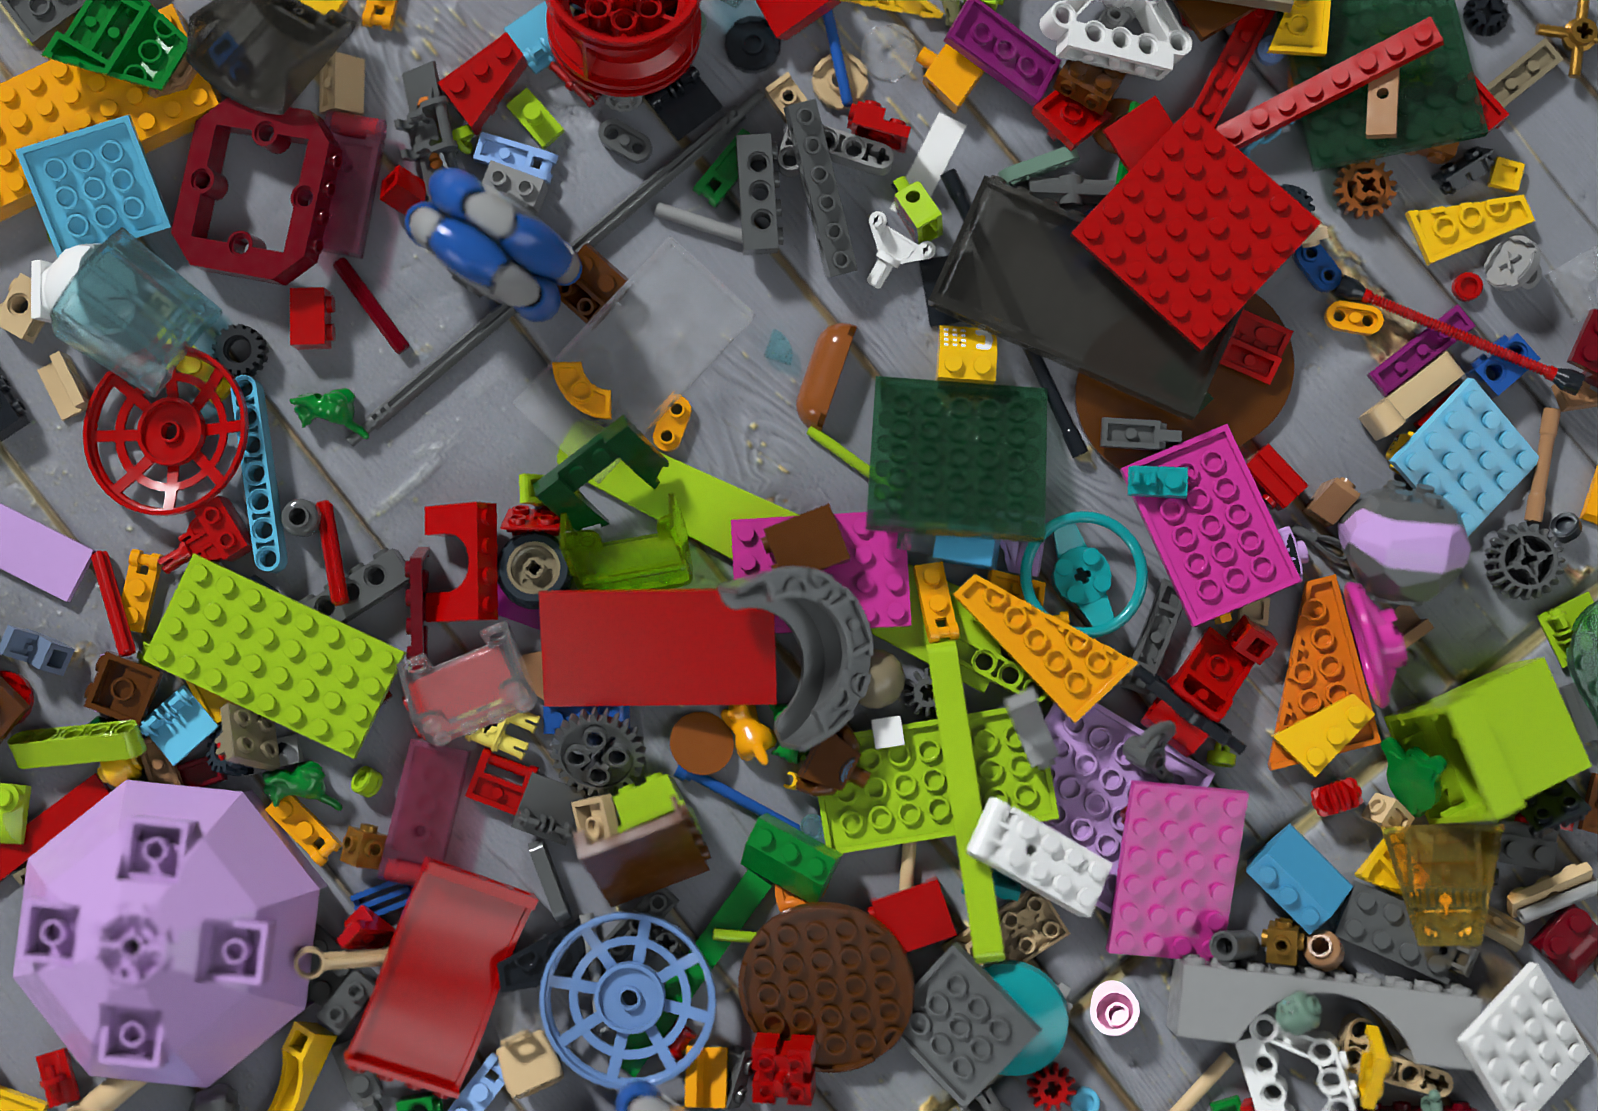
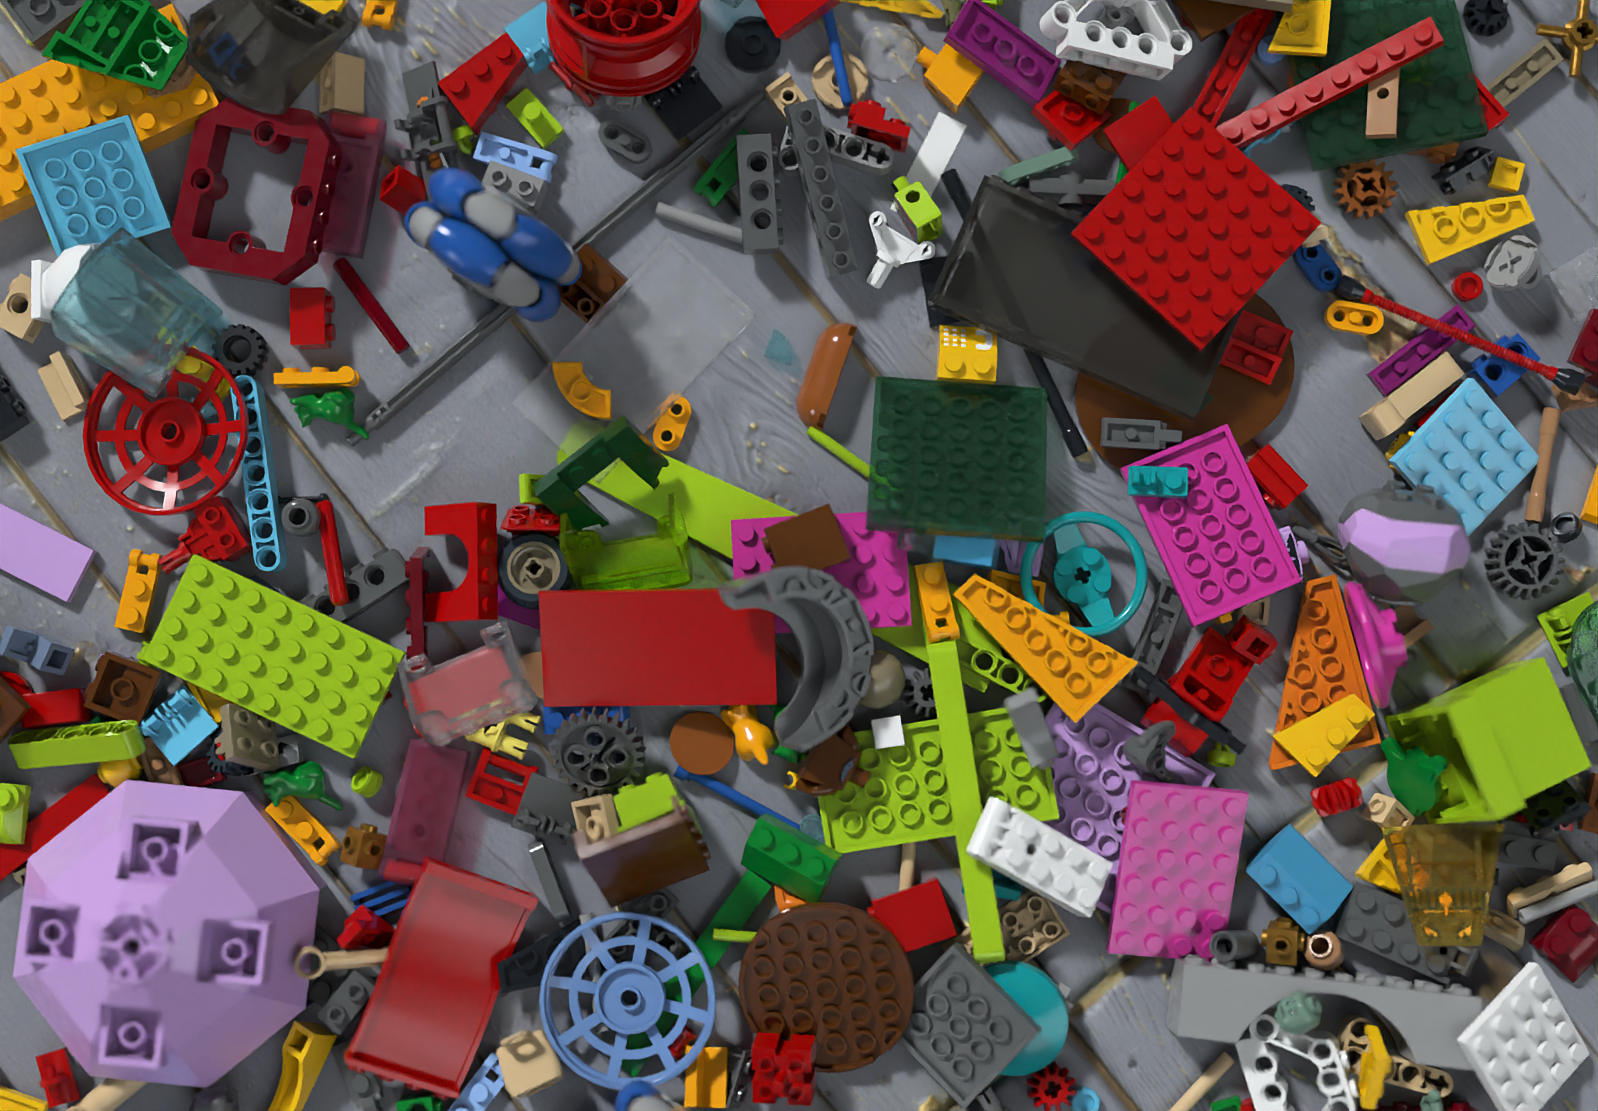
(56, 708): none -> red piece
(113, 603): red axle -> none
(318, 378): none -> light orange plate
(323, 496): none -> black hinge
(1114, 1008): piece -> none
(1331, 501): medium nougat slope -> none

